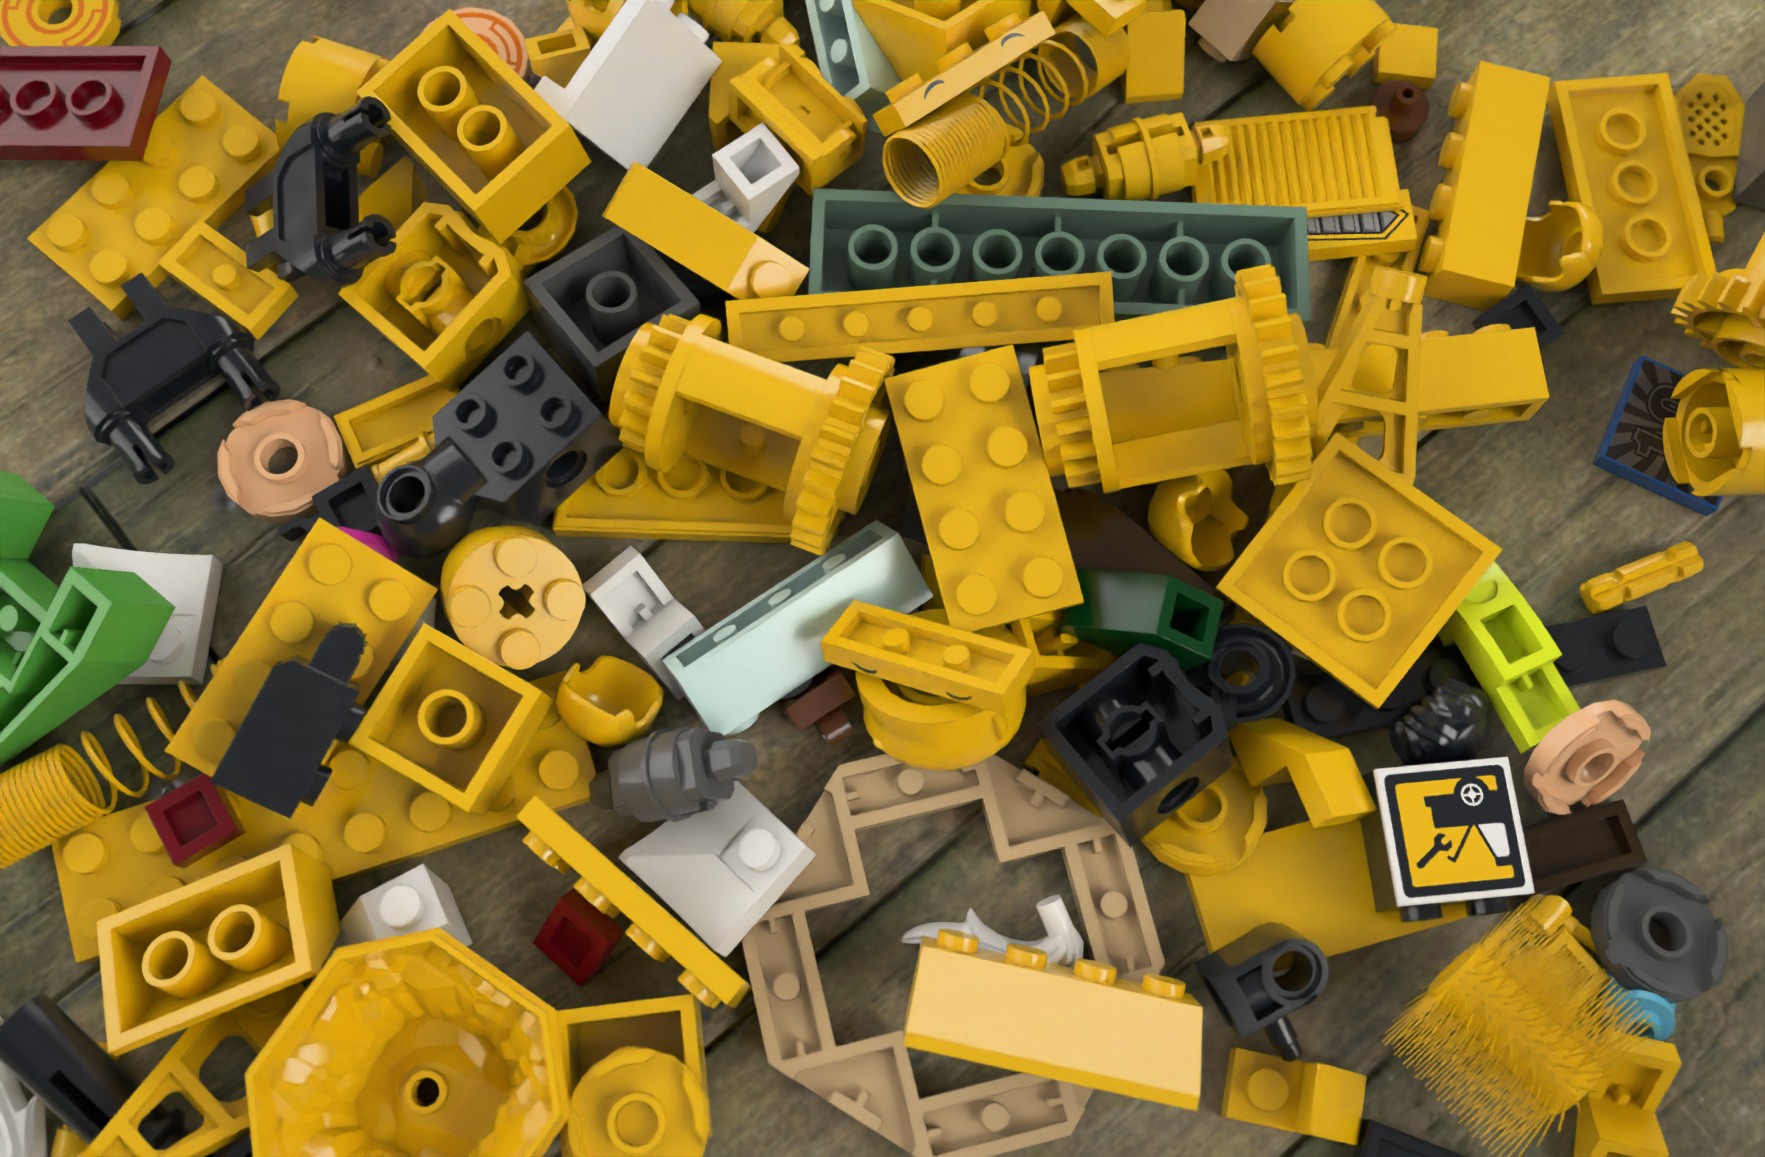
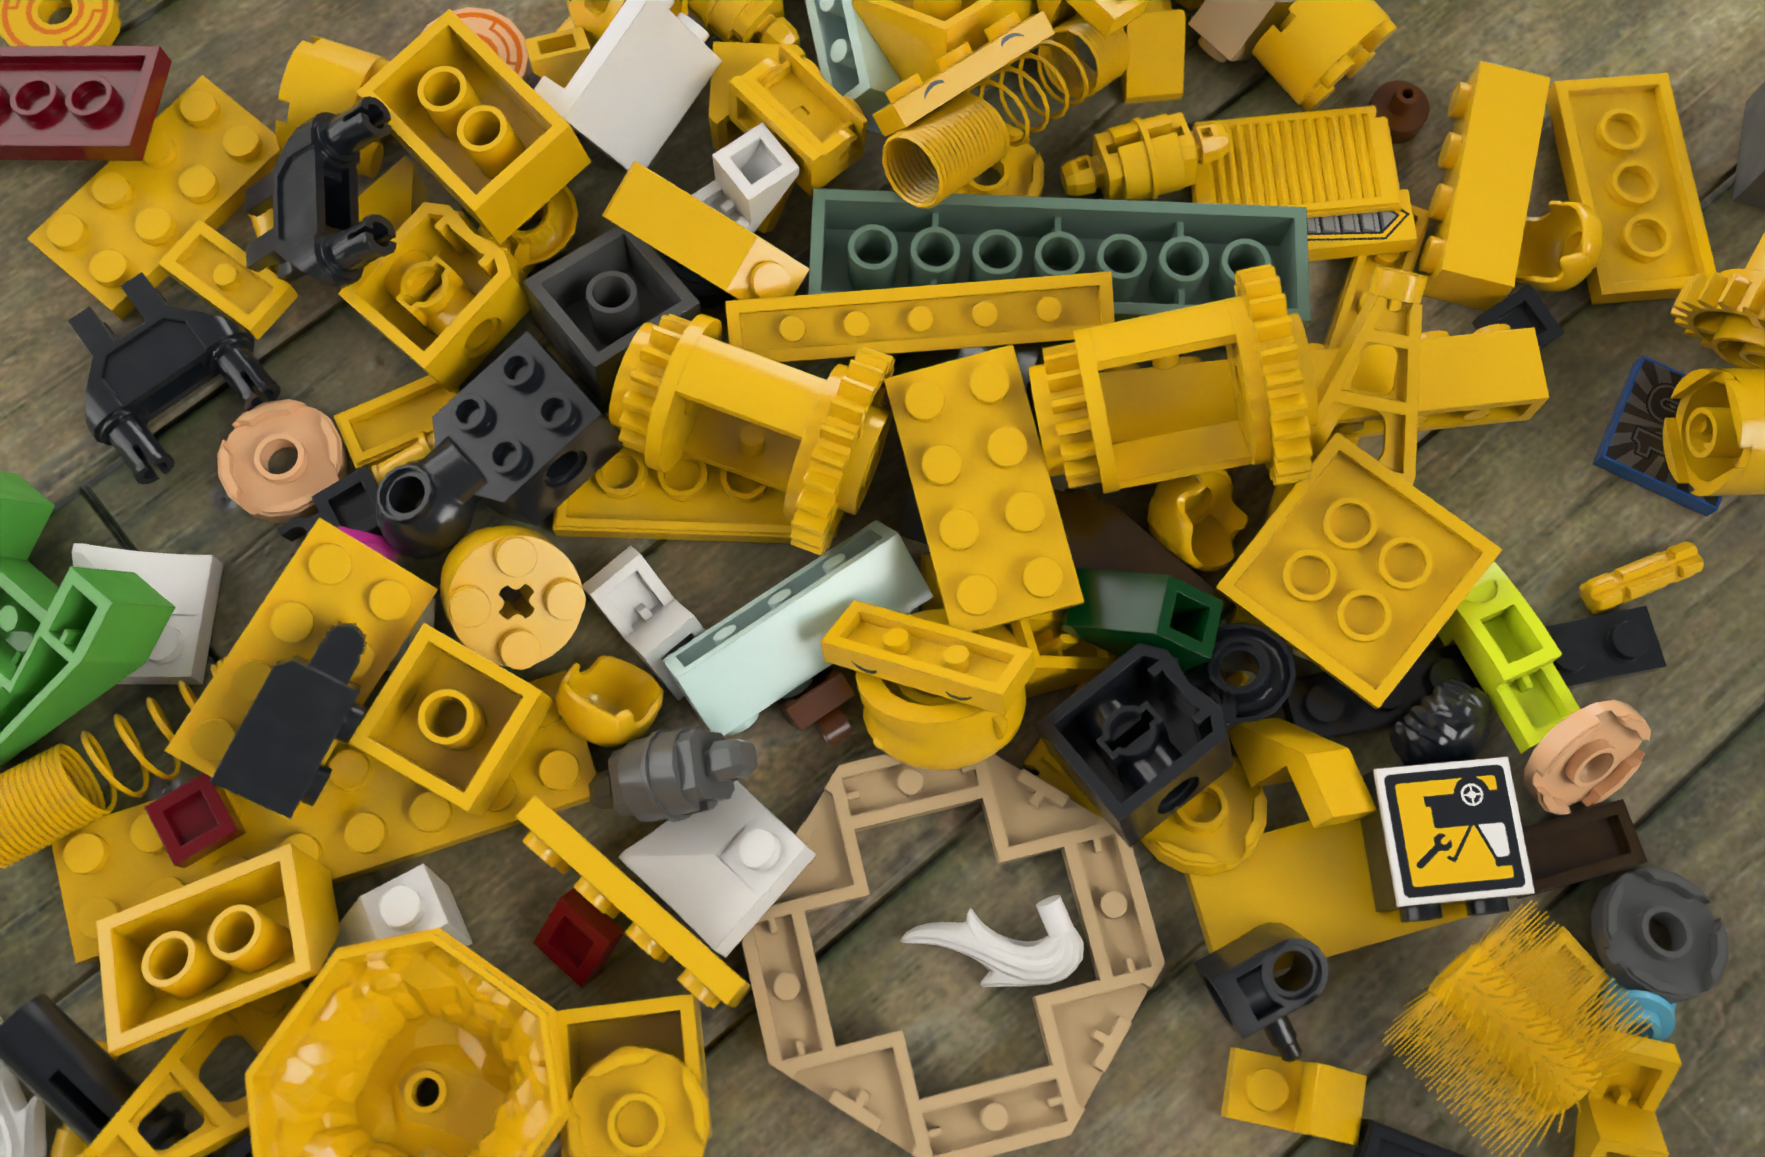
(1056, 1019): yellow slope -> none
(1407, 56): yellow tile -> none
(1560, 913): yellow hand -> none
(1712, 130): yellow piece -> none

